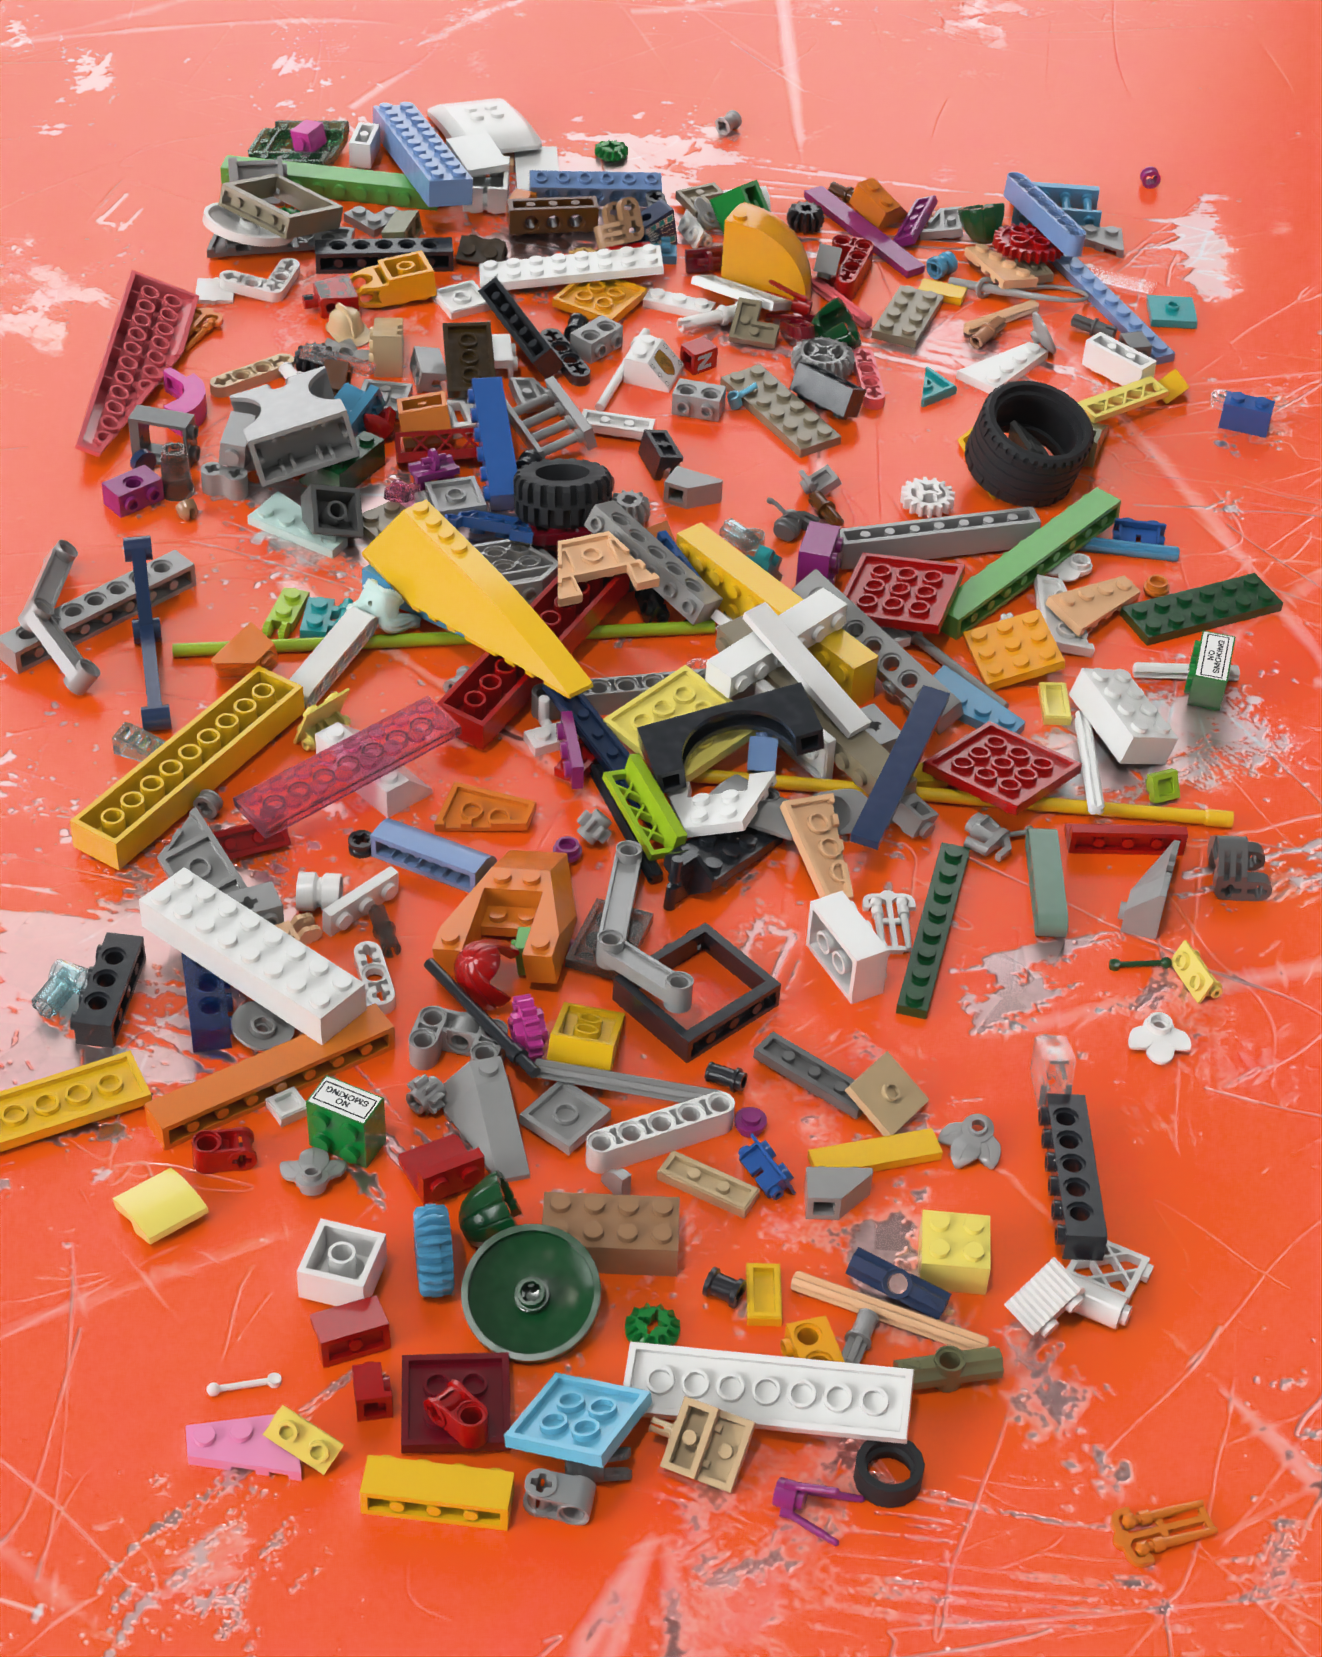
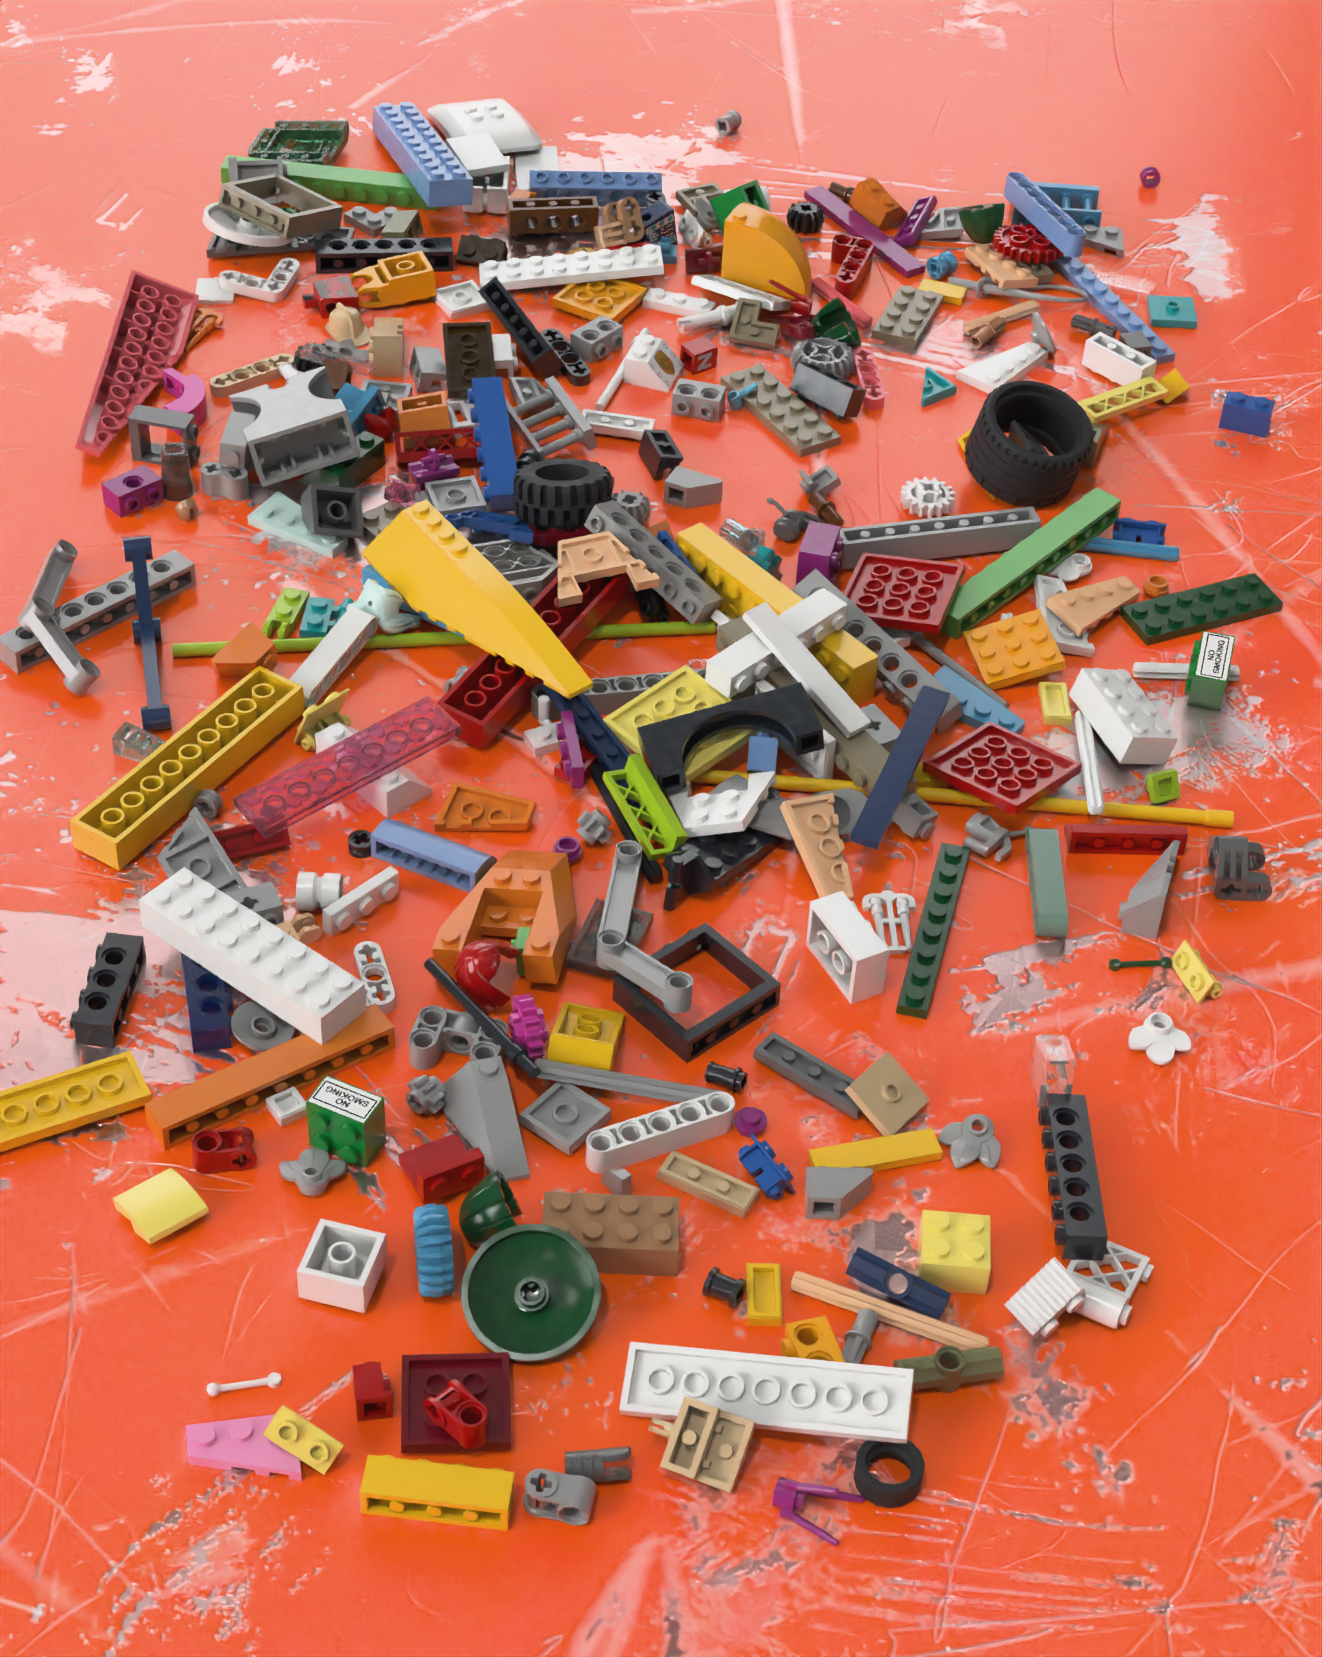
(63, 981): clear light blue piece -> none
(143, 457): tile -> none
(308, 136): dark pink brick -> none
(351, 1331): red panel -> none
(364, 145): white brick -> none
(384, 930): clear smoke axle -> none
(574, 322): black bush -> none
(578, 1419): medium azure plate -> none
(611, 150): green gear -> none
(665, 1333): green gear -> none
(827, 261): light grey brick -> none
(1159, 1535): orange piece -> none

